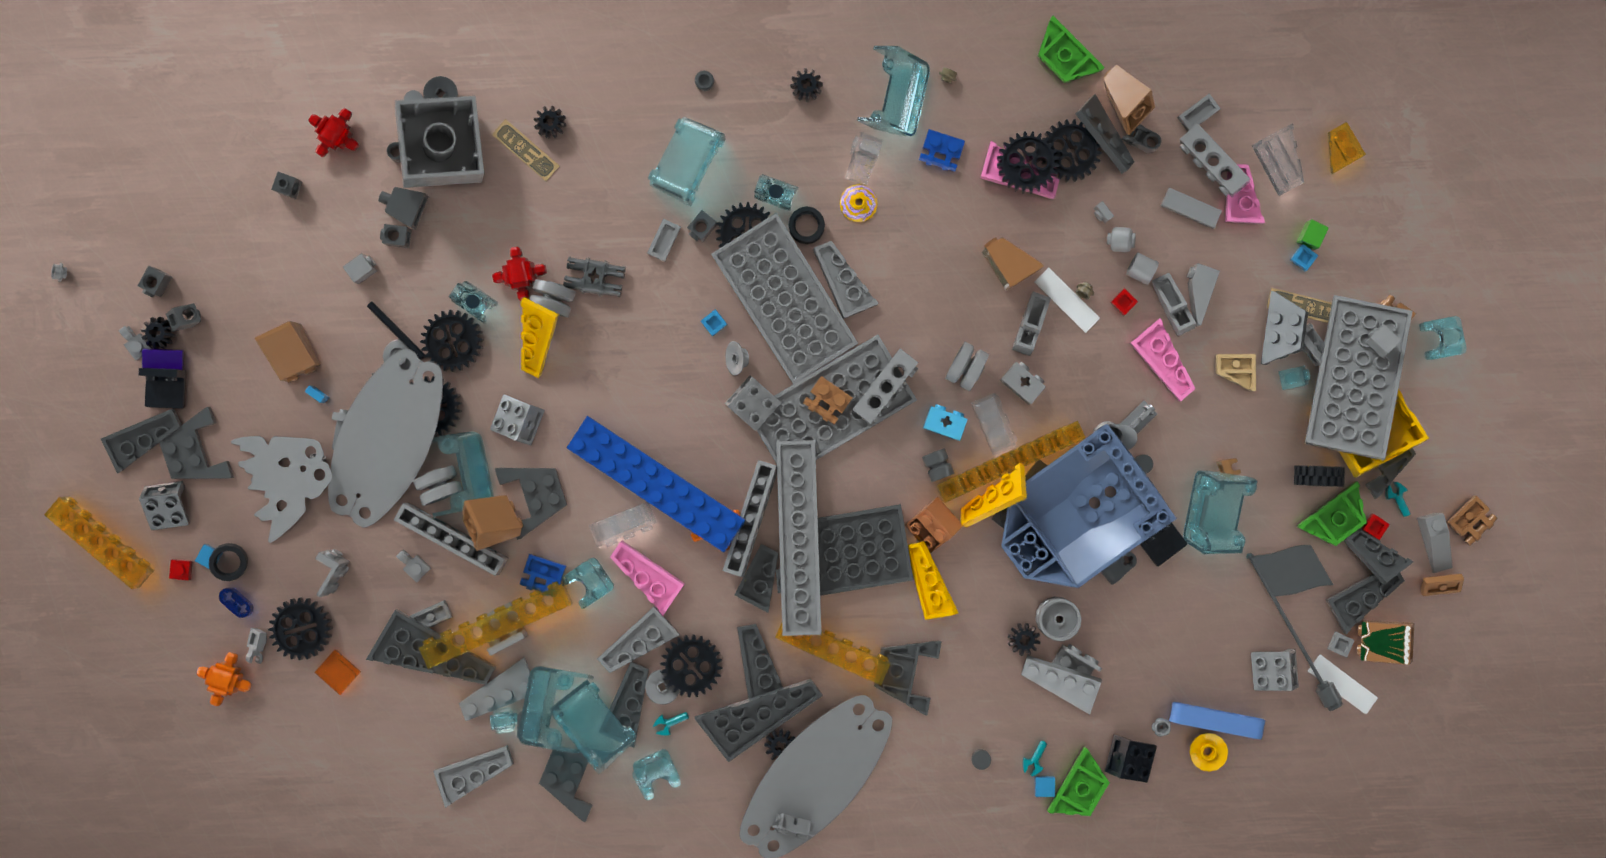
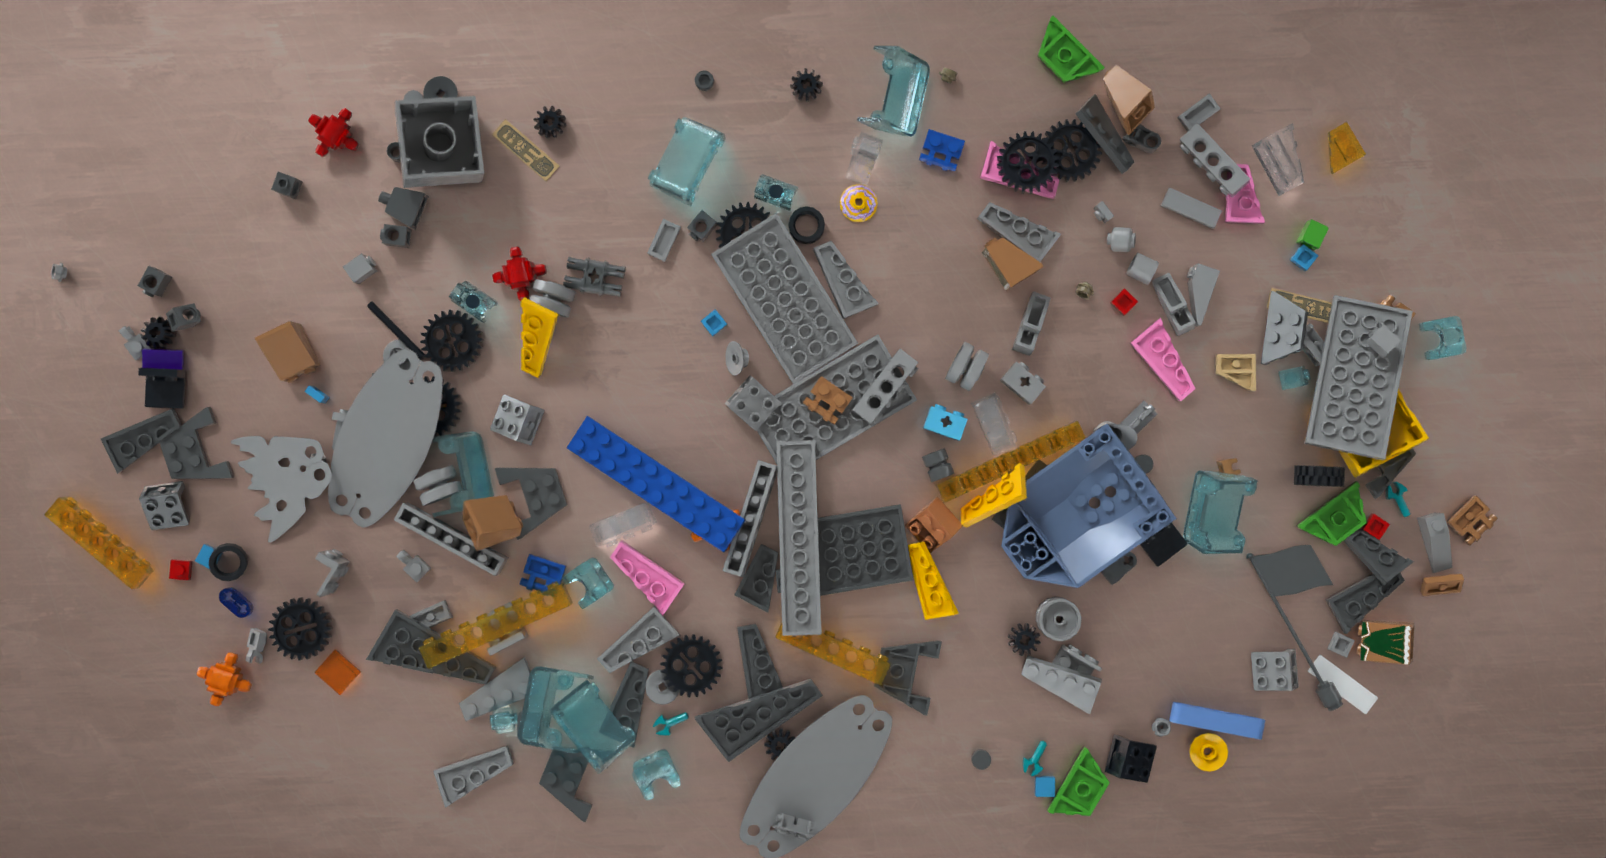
(1019, 231): none -> light grey wing
(1067, 300): white sticker -> none

